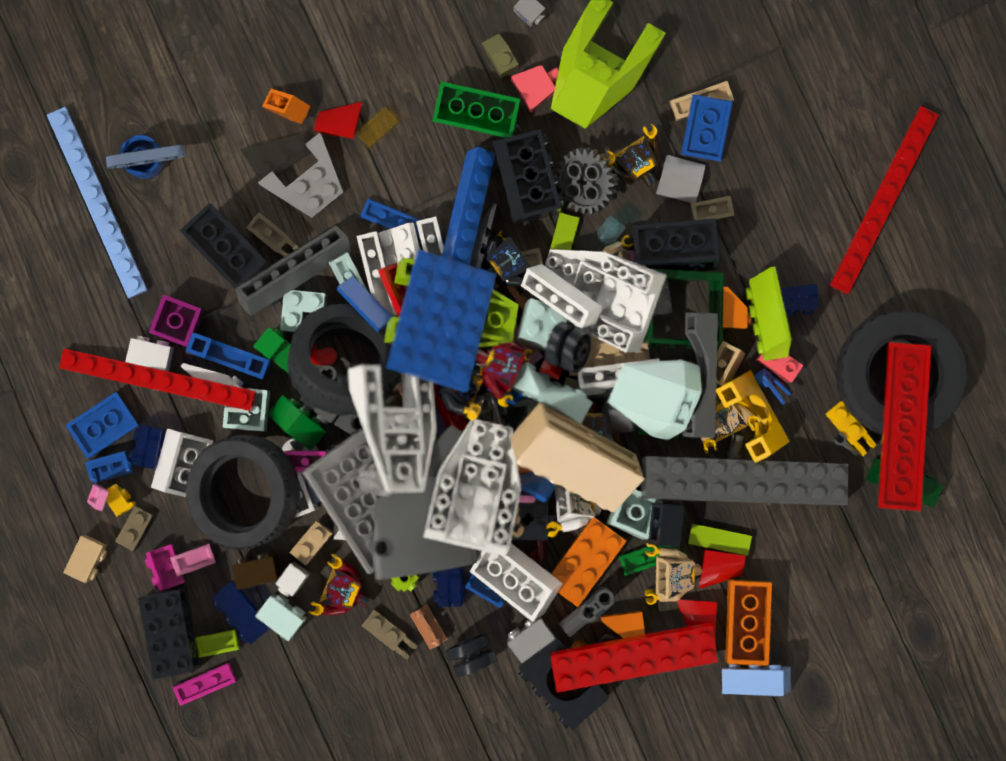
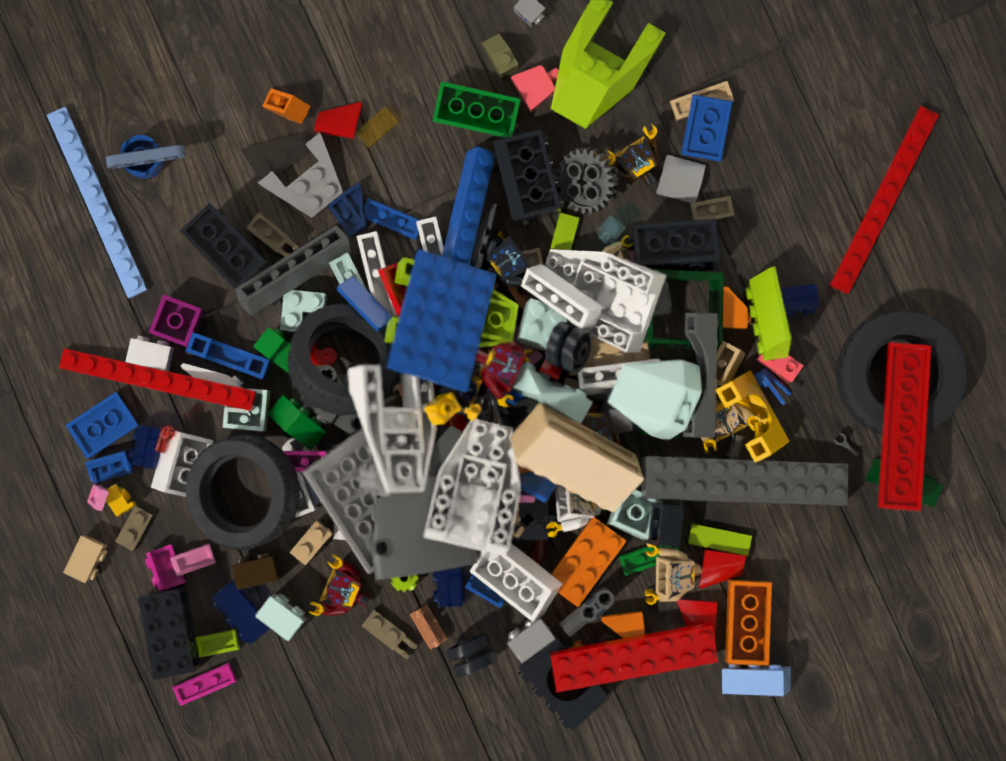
(164, 438): none -> clear red arm
(292, 579): white brick -> none
(350, 210): none -> dark blue wing
(399, 243): white plate -> none
(442, 408): none -> yellow brick
(849, 427): yellow hinge -> none

